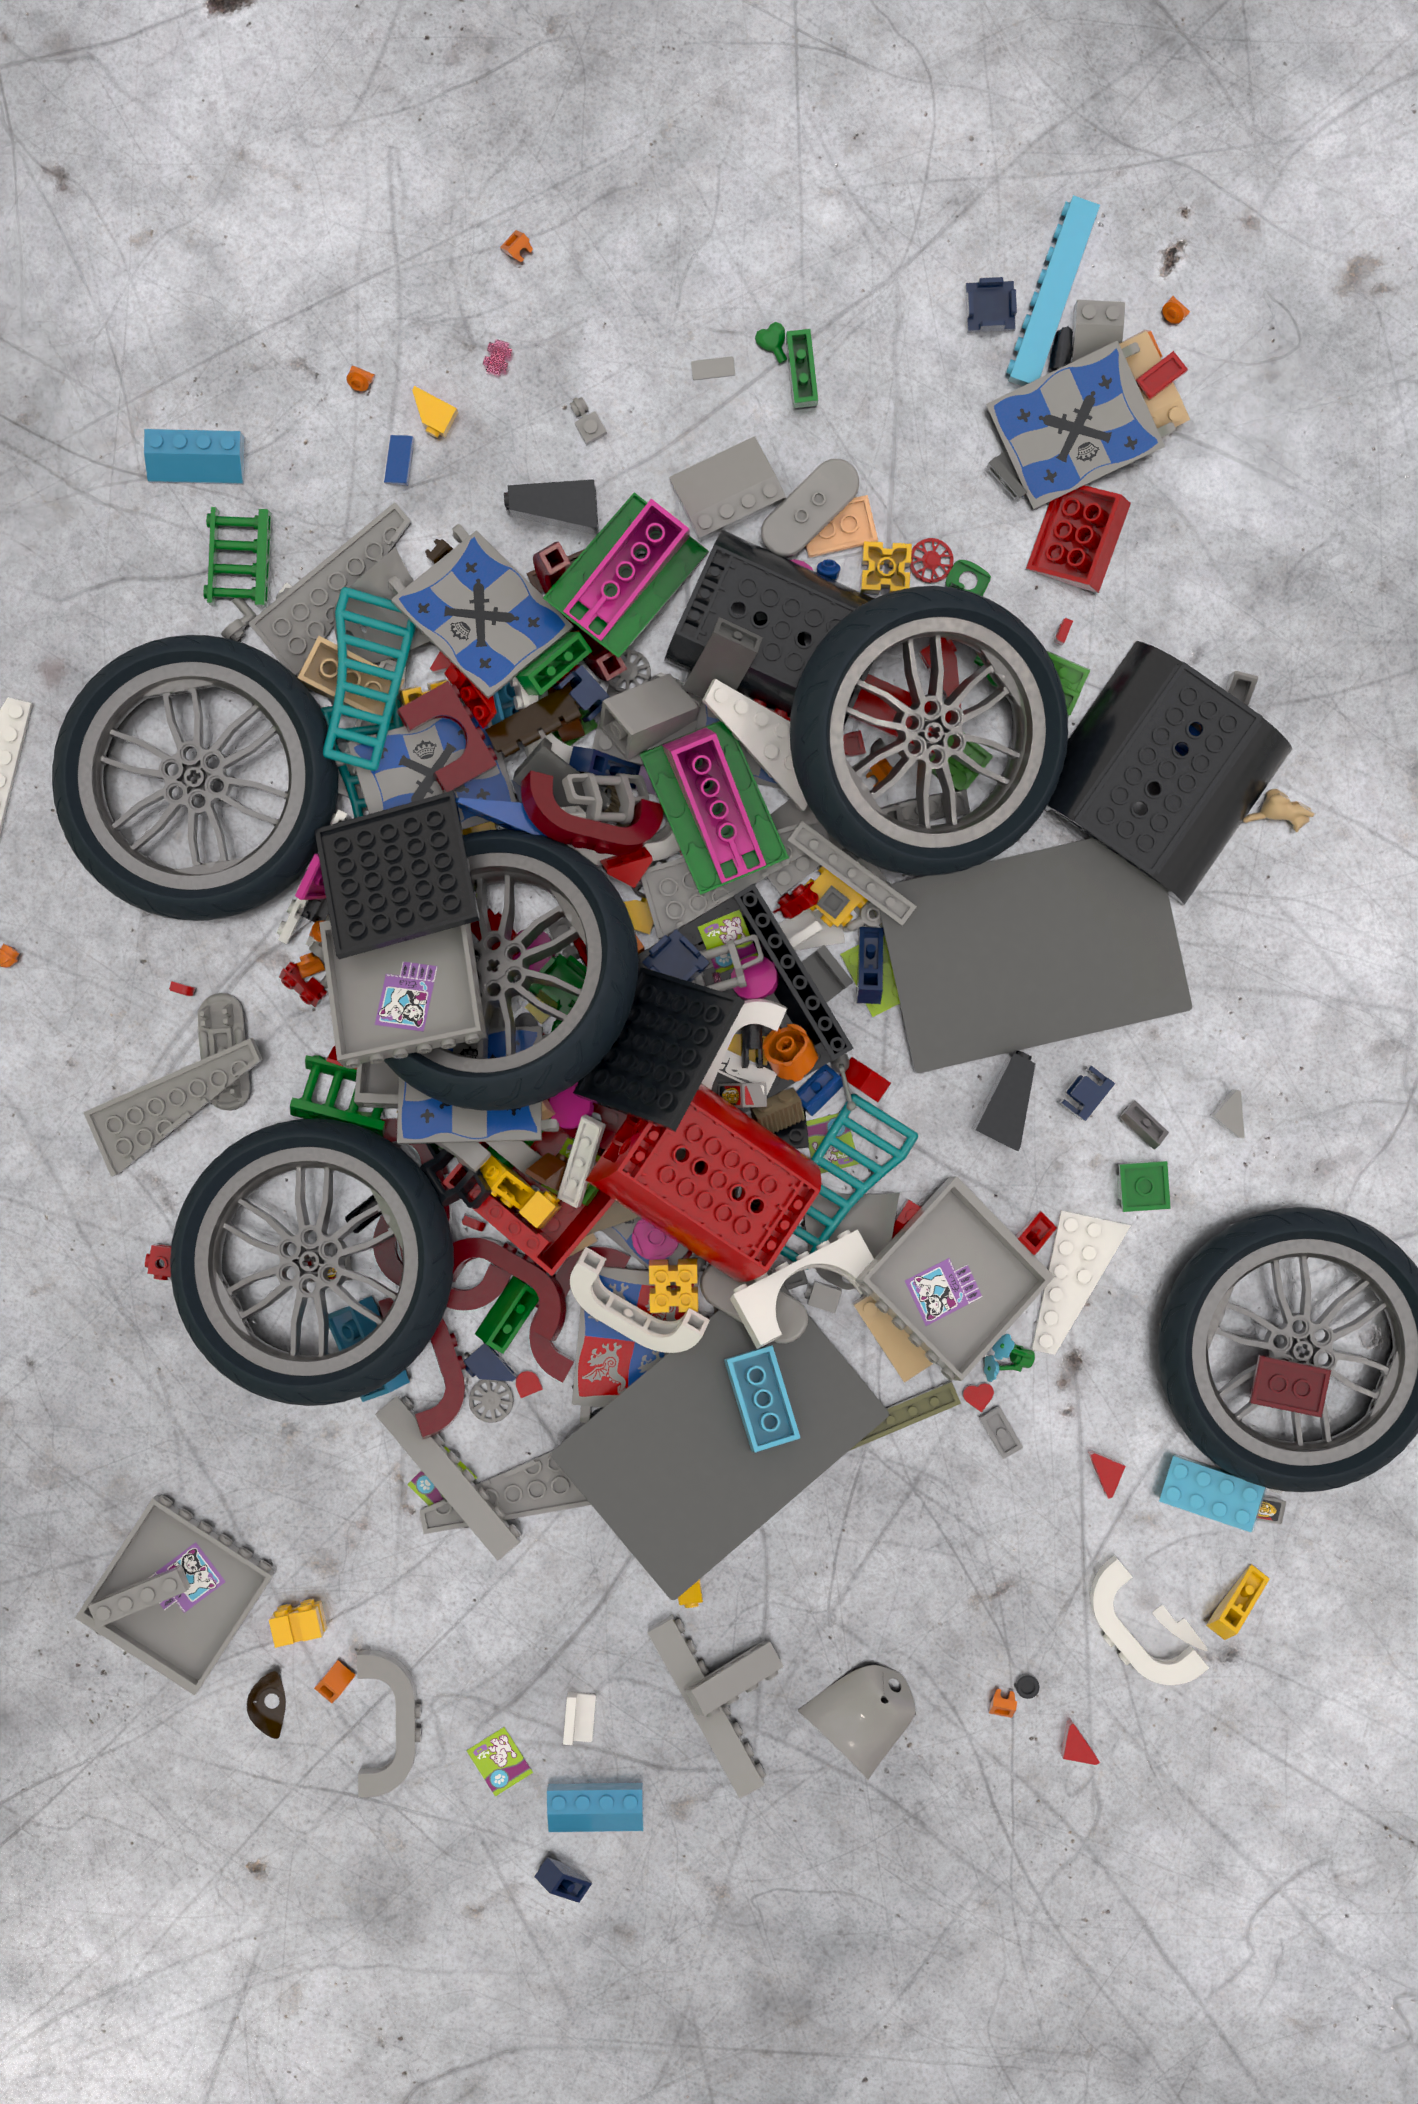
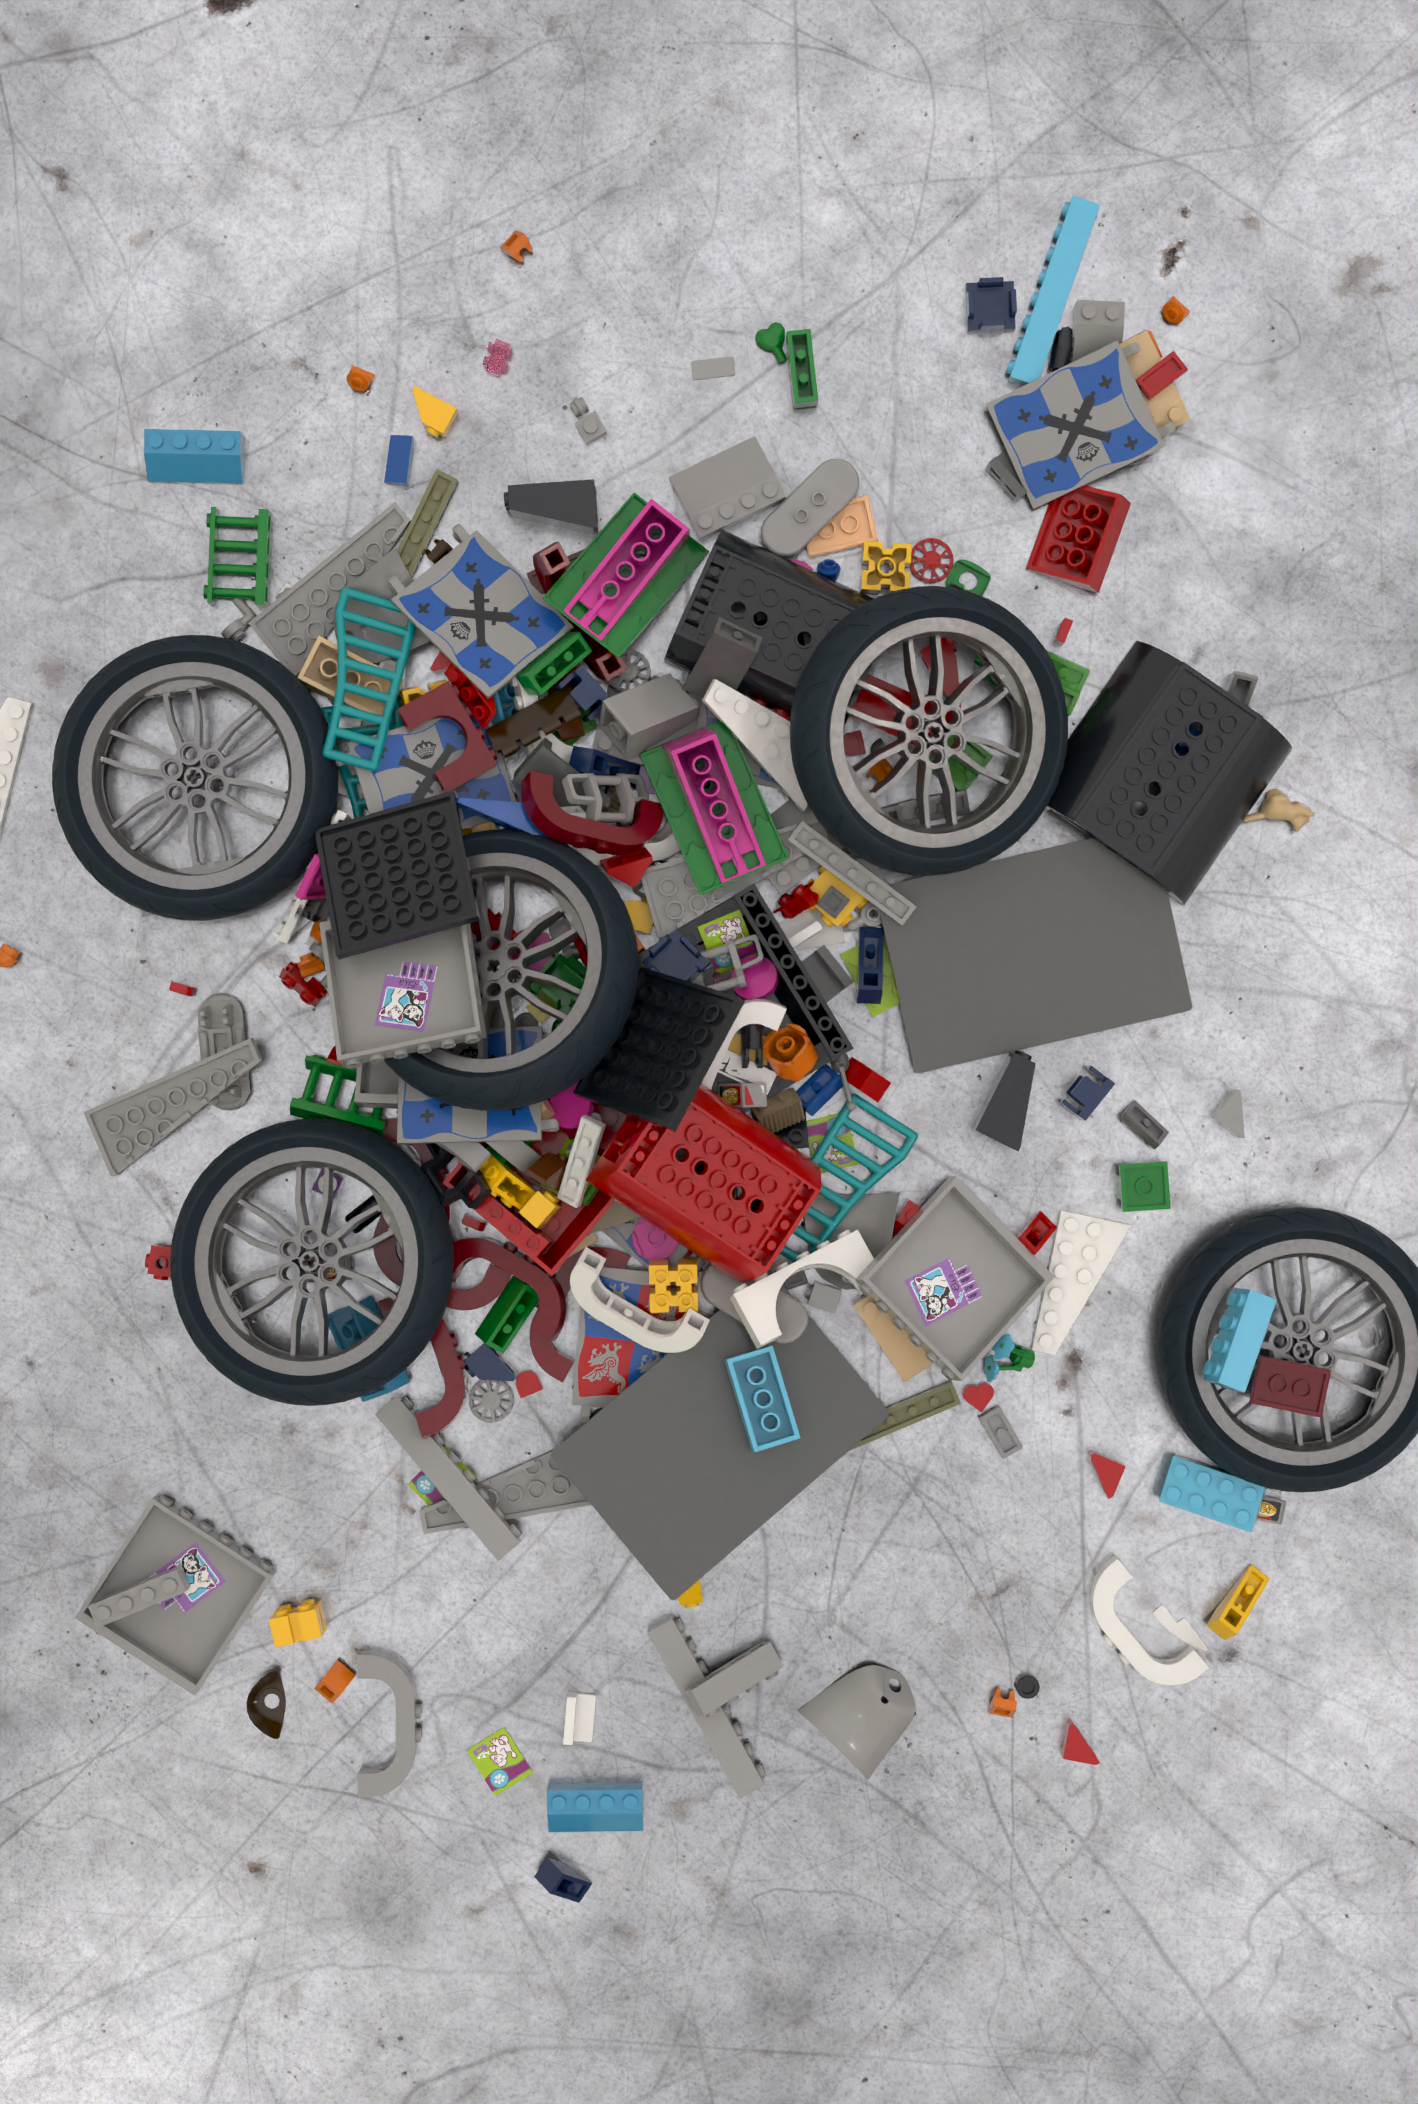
(318, 1185): none -> tile
(426, 519): none -> olive plate
(1239, 1339): none -> medium azure brick

